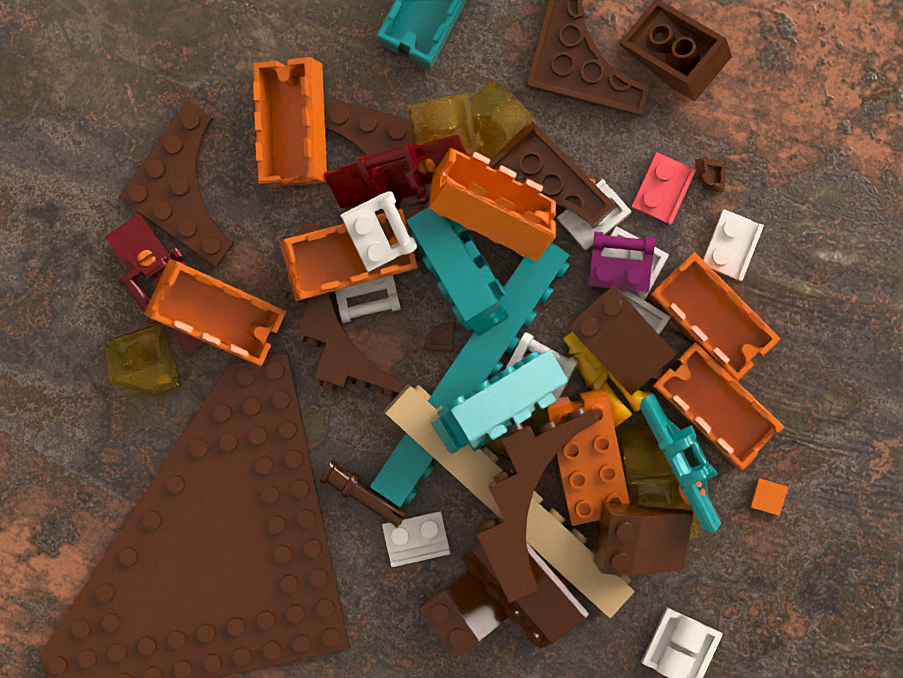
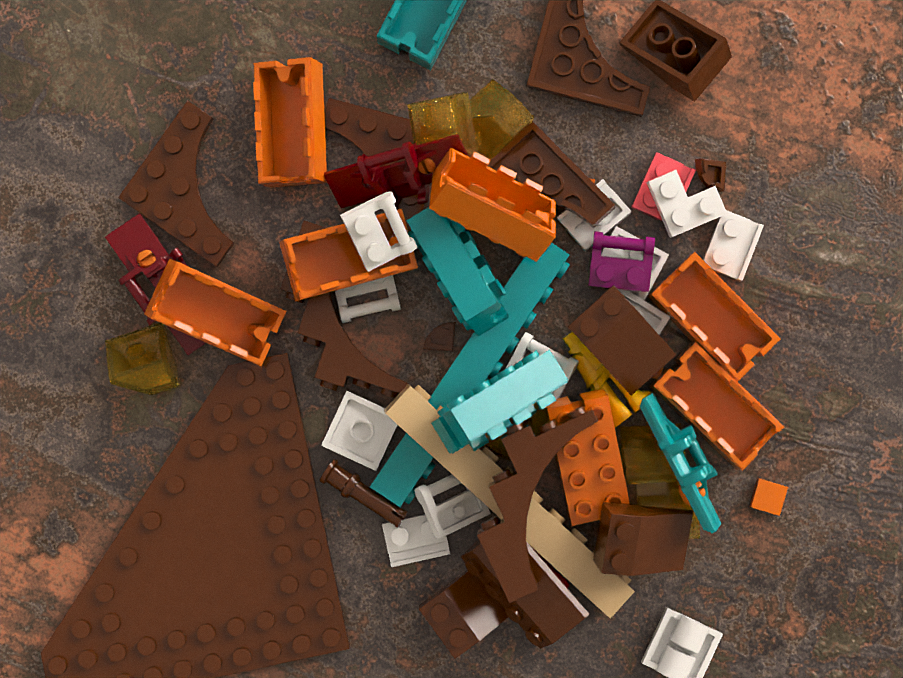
(360, 431): none -> white plate
(453, 512): none -> white plate
(680, 211): none -> white plate

